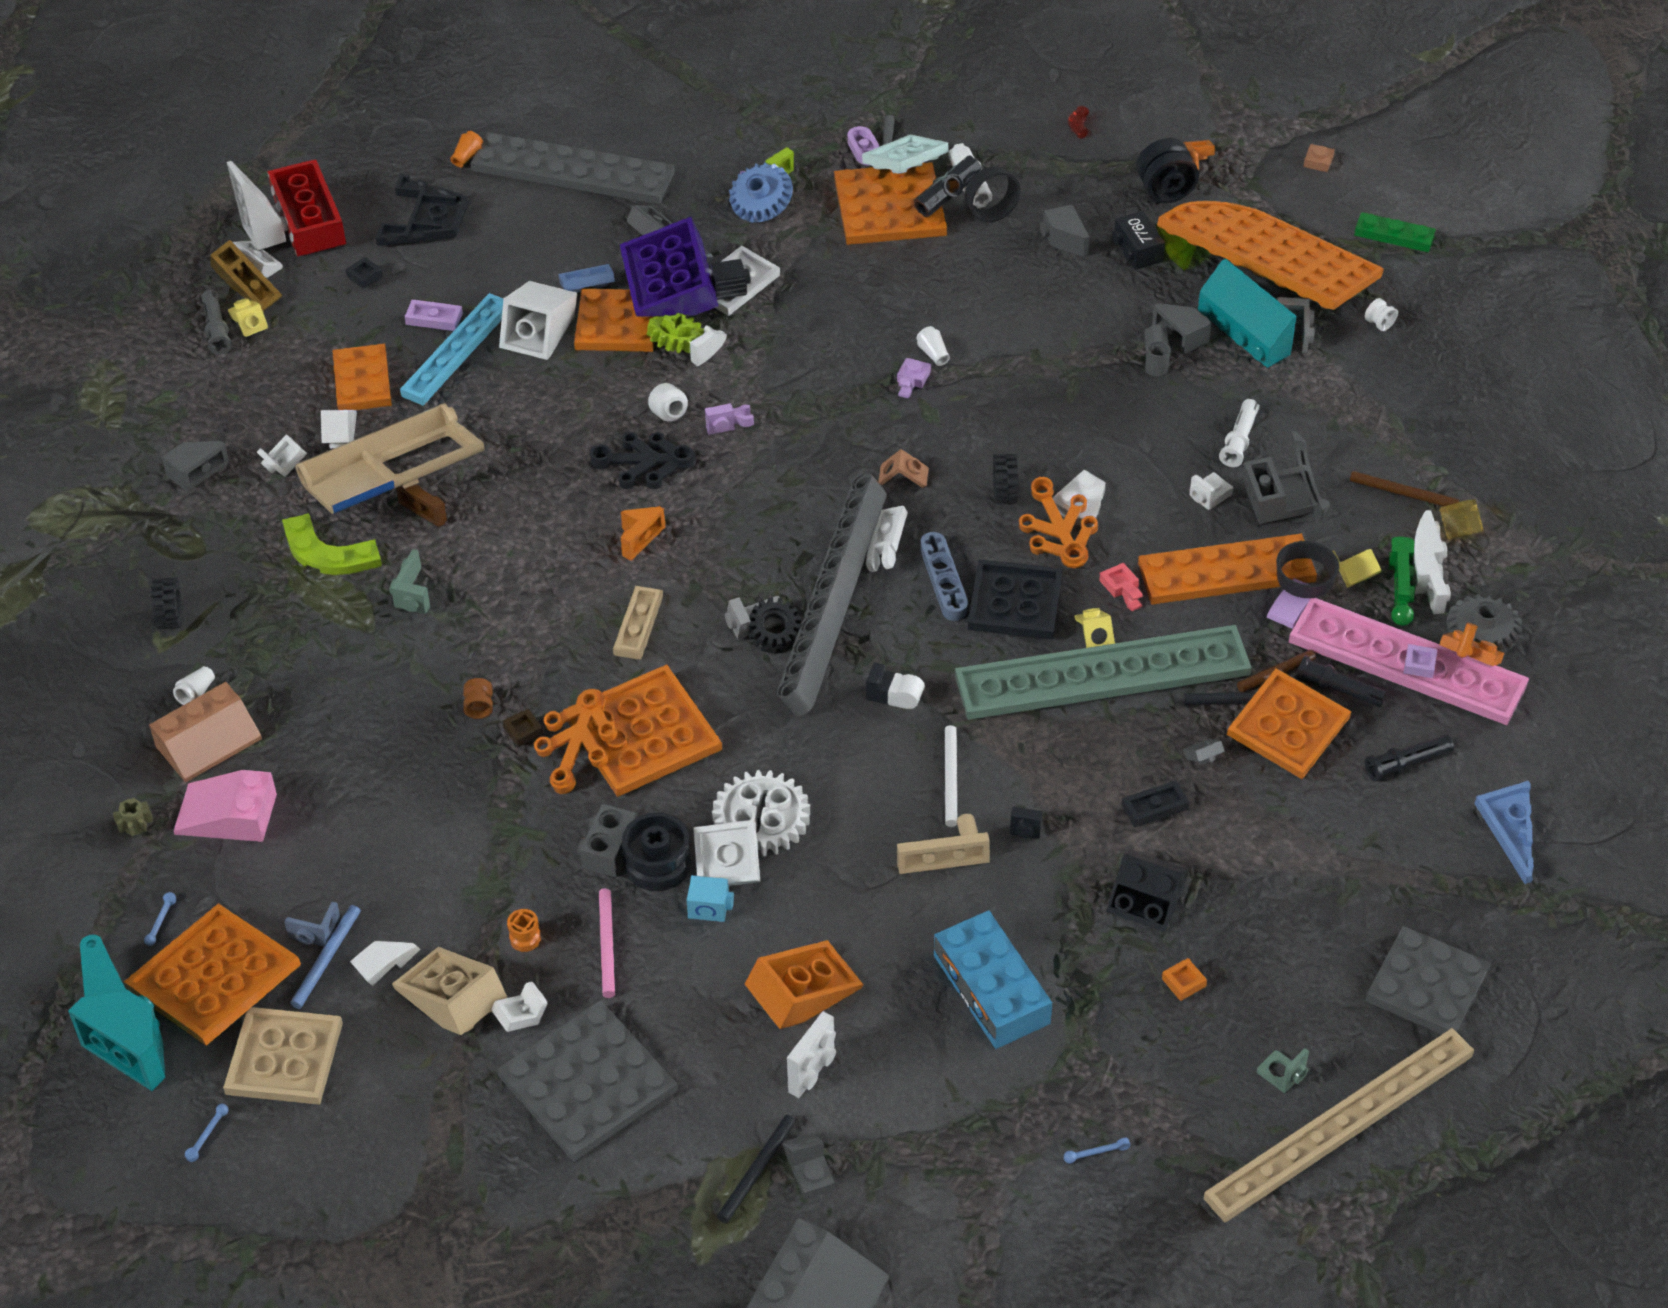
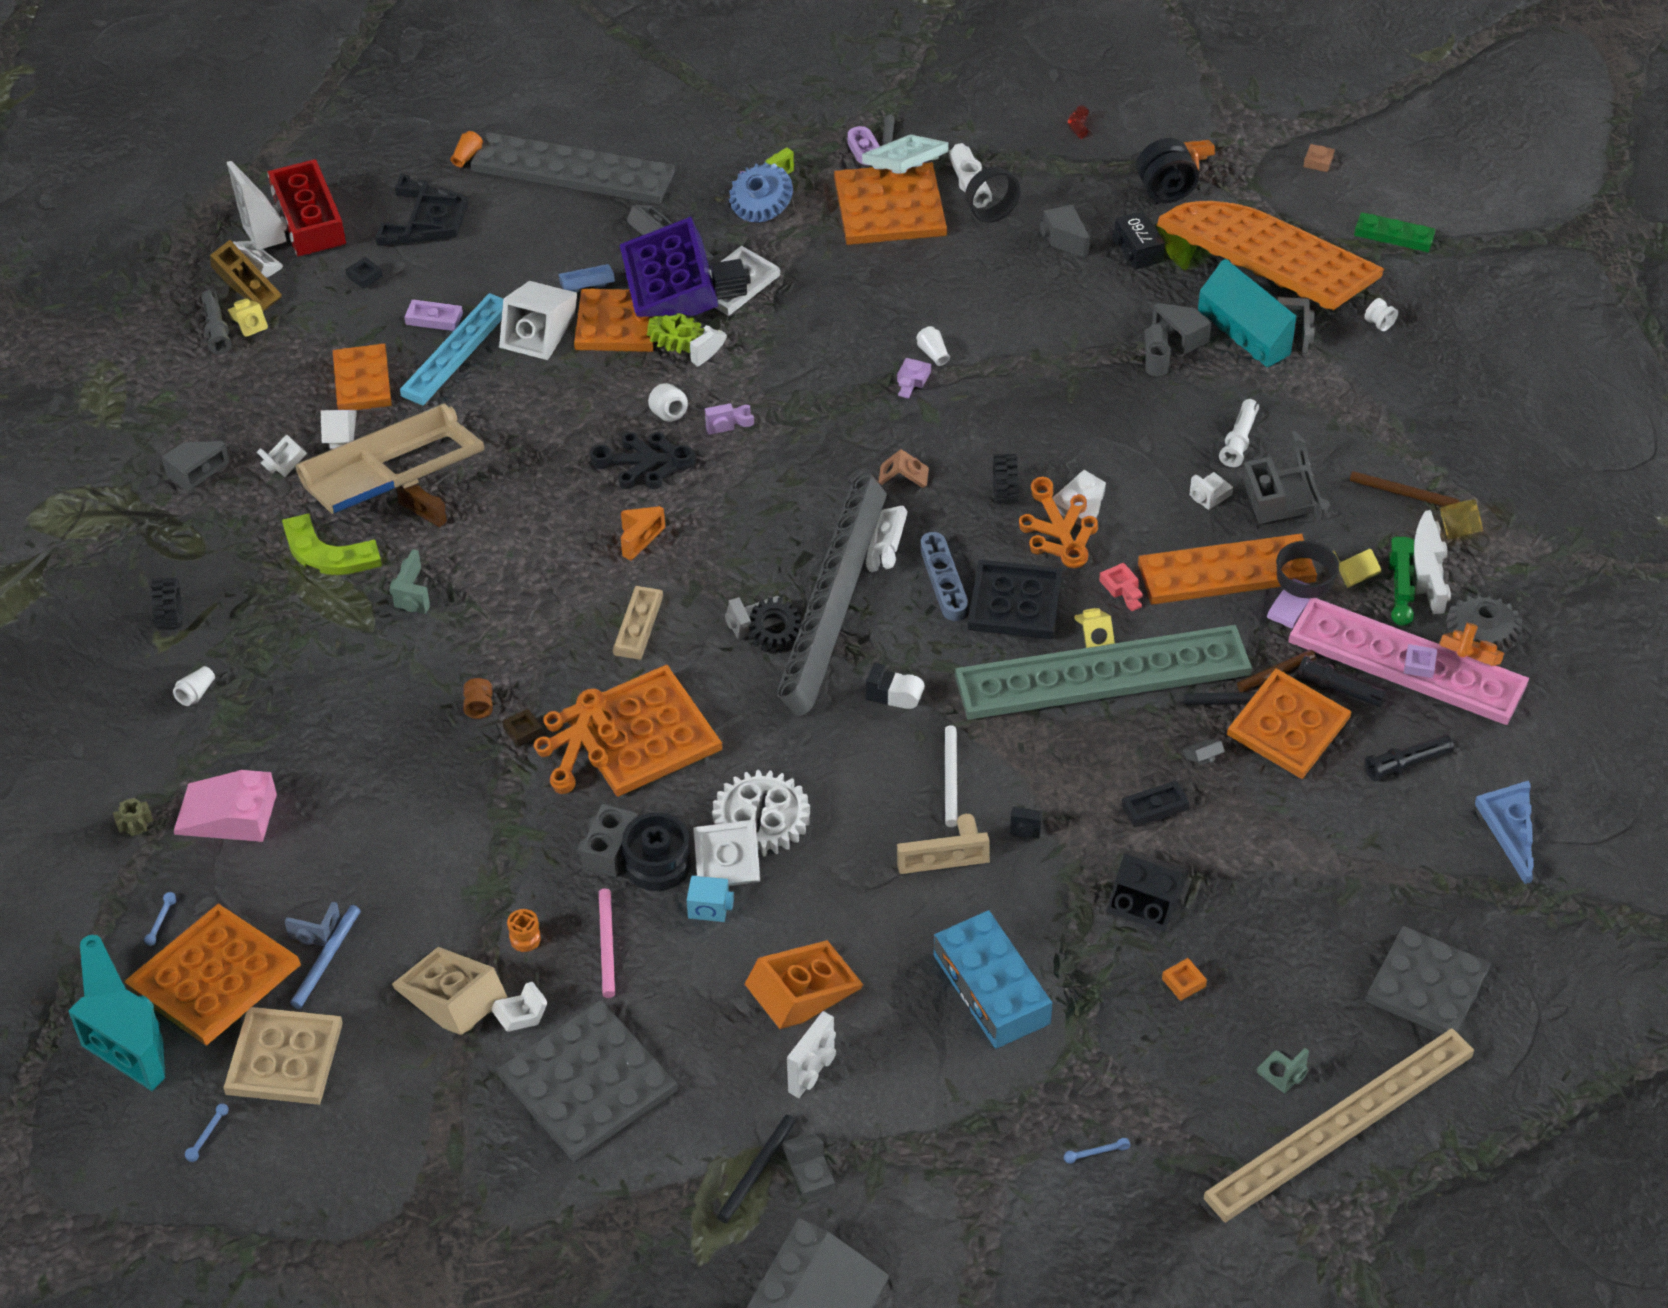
(205, 732): nougat slope -> none
(381, 957): white slope -> none
(937, 193): black piece -> none

